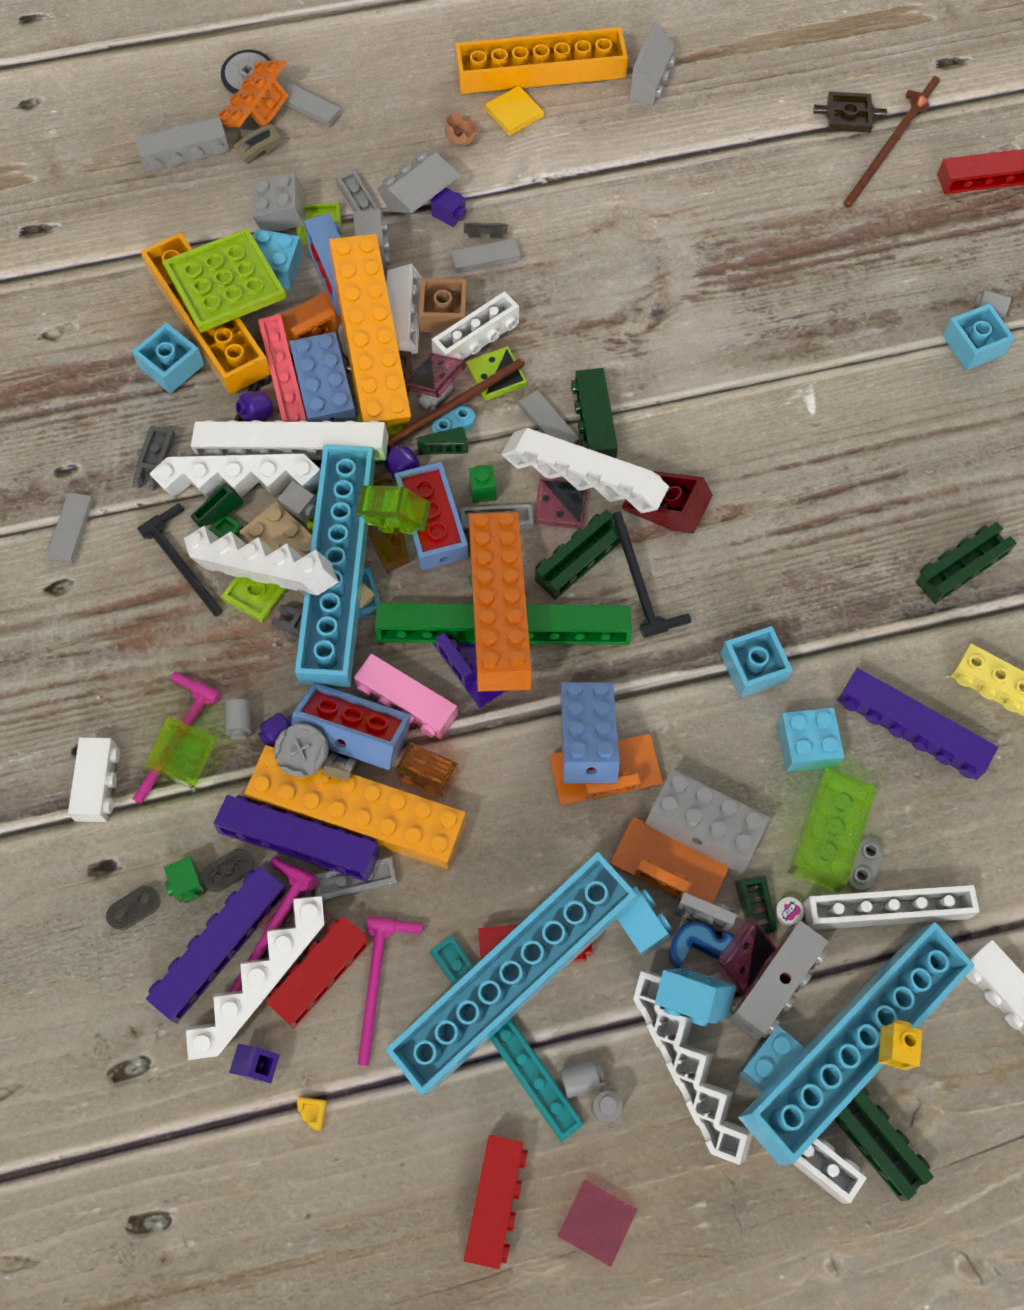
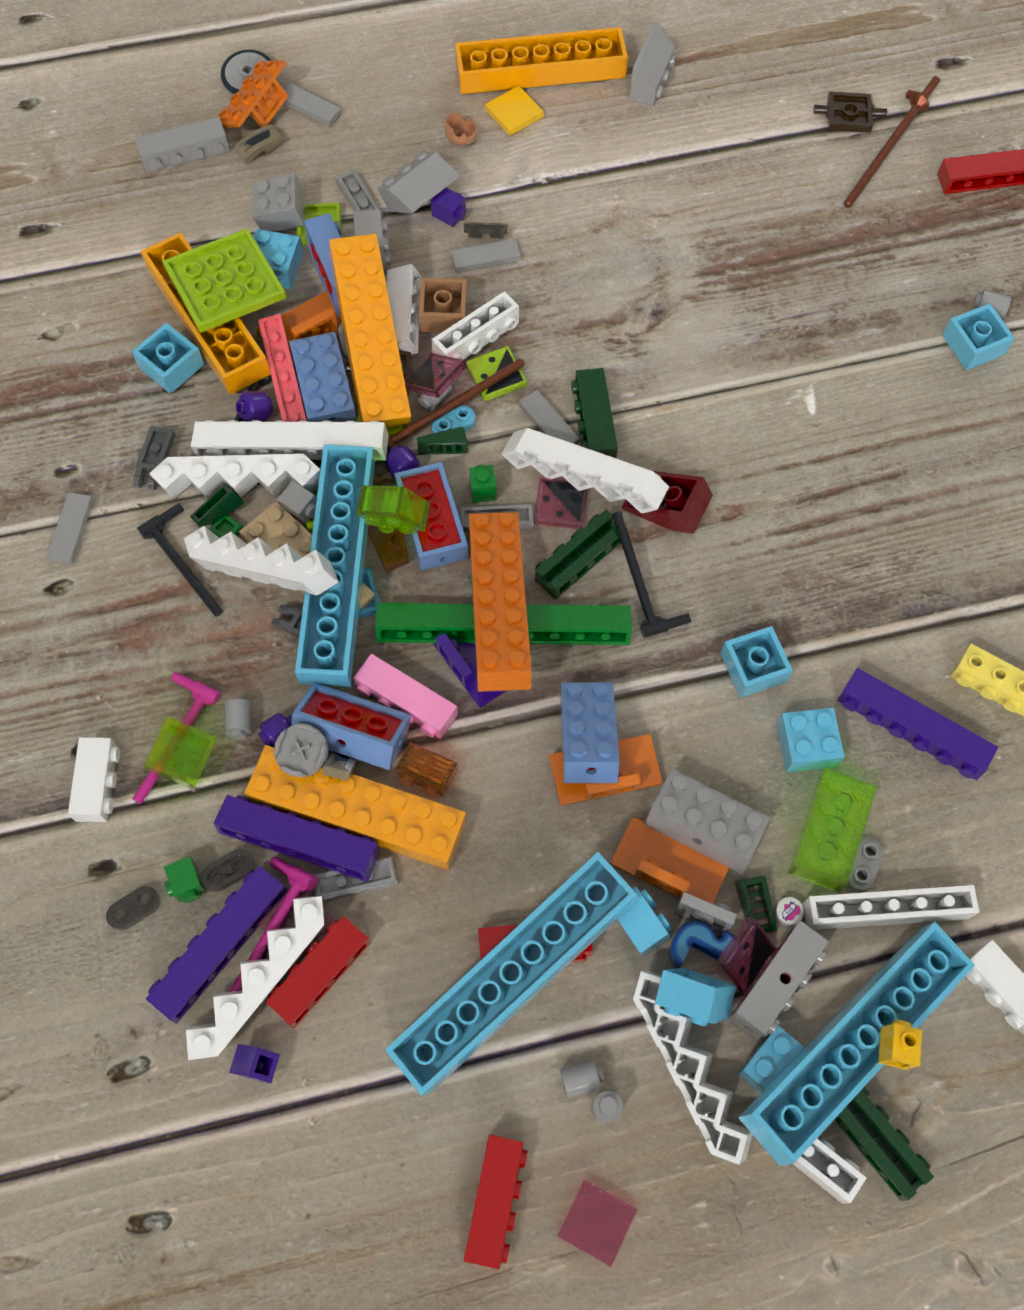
(253, 597): lime tile -> none
(312, 1111): yellow tile -> none
(379, 928): dark pink bar -> none
(516, 1052): teal tile -> none
(965, 562): dark green brick -> none

